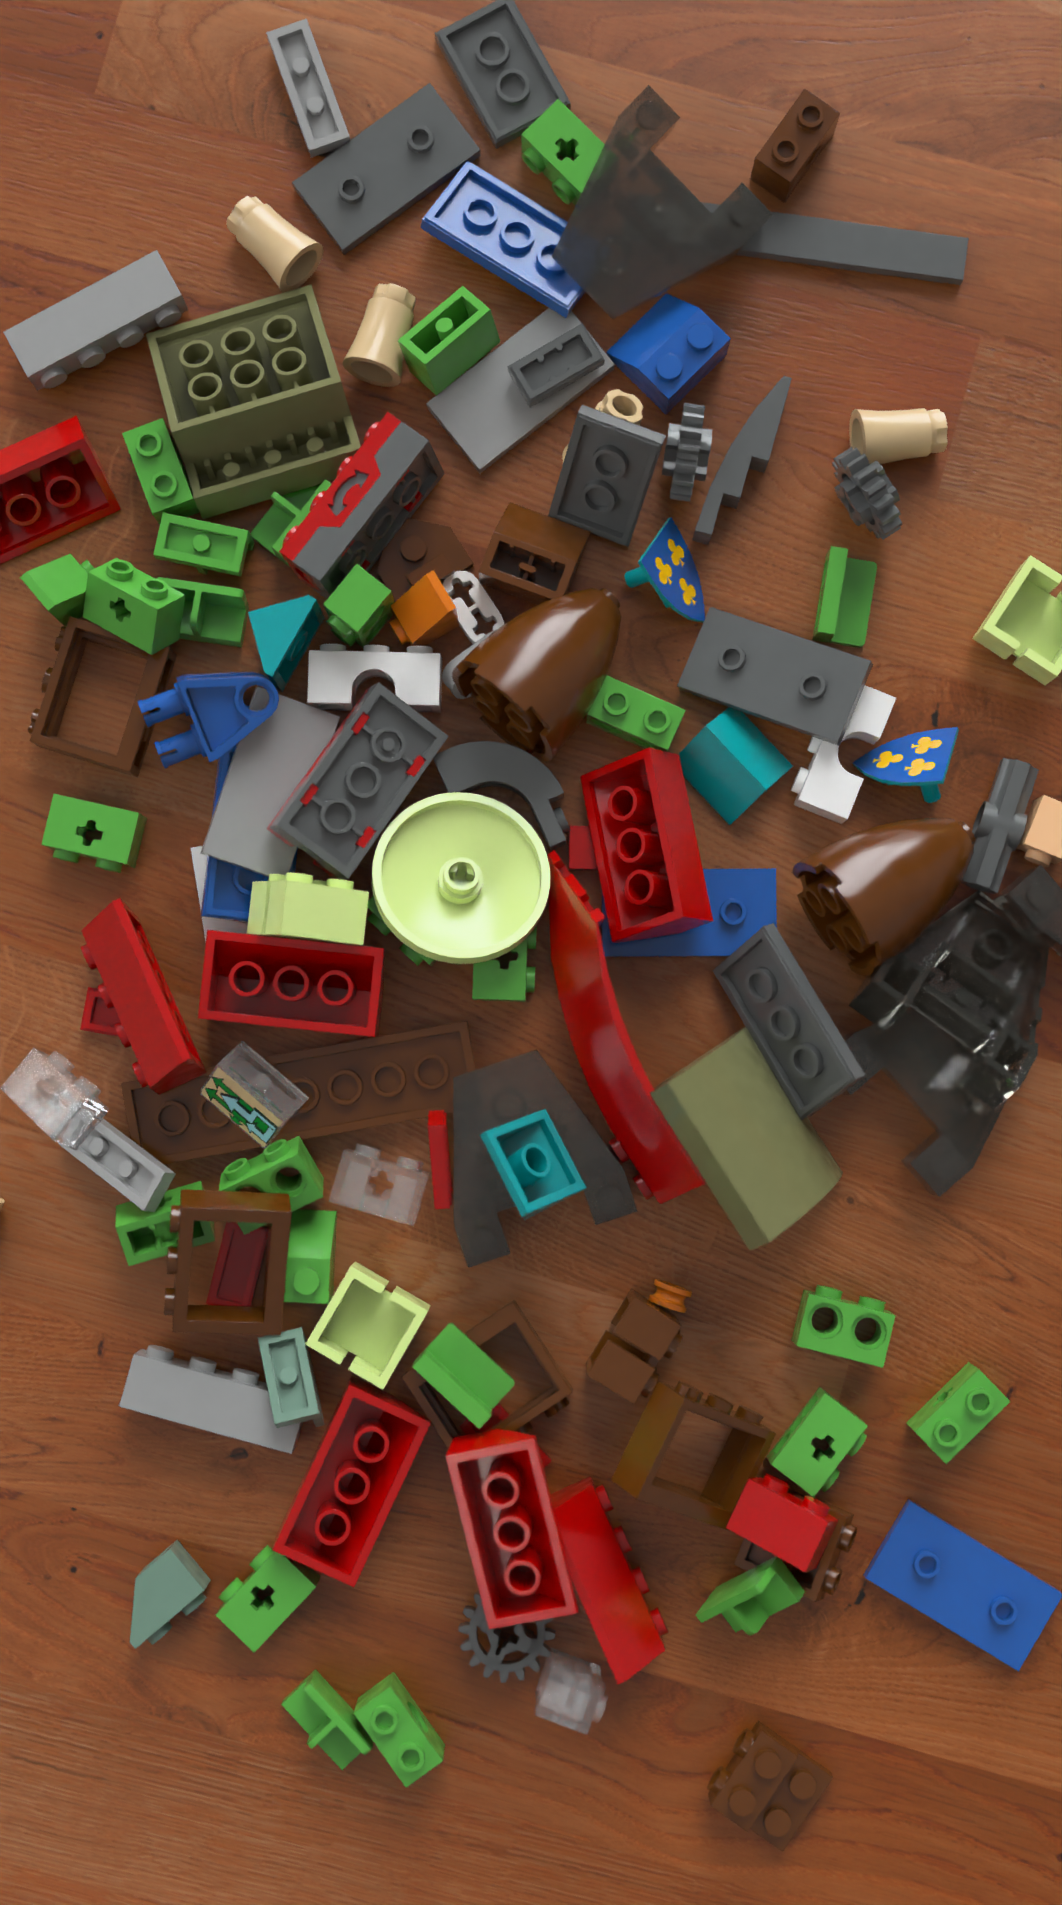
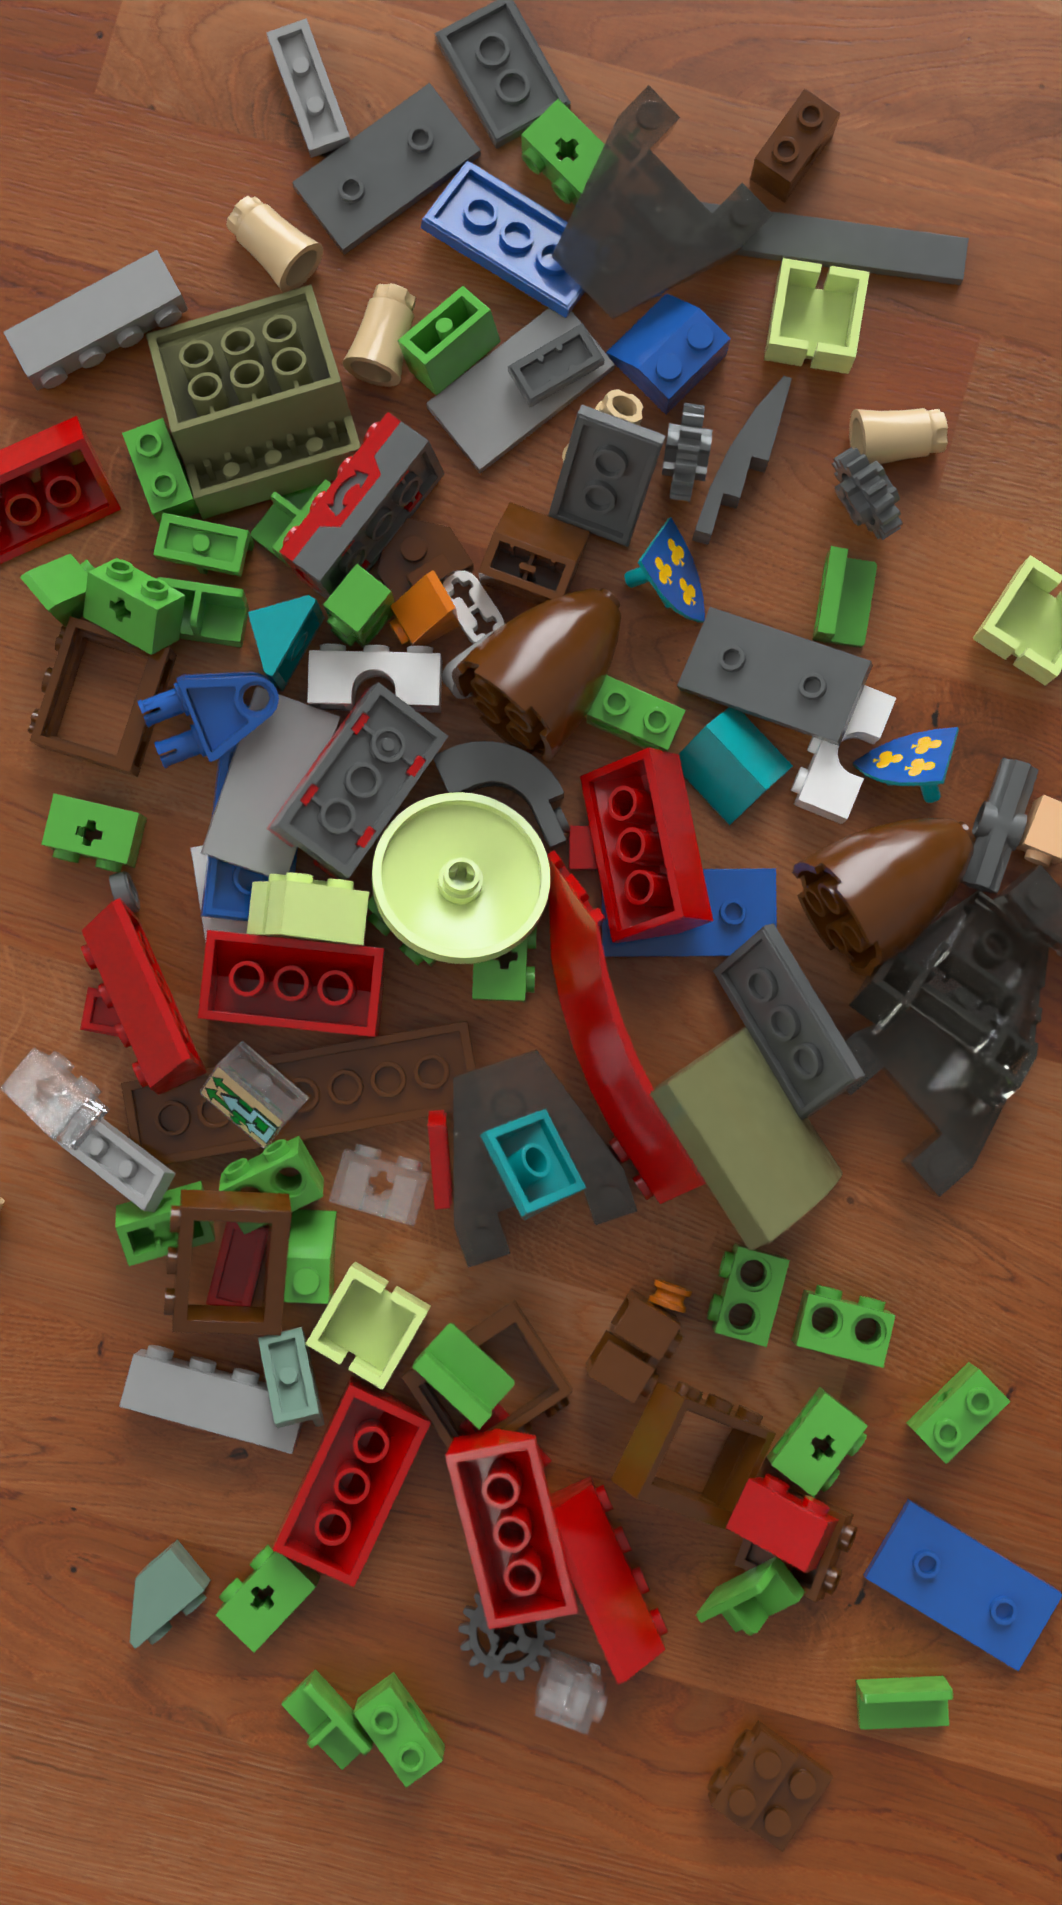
(124, 888): none -> dark grey tile
(760, 1296): none -> bright green brick
(816, 321): none -> yellowish green piece
(903, 1702): none -> bright green panel

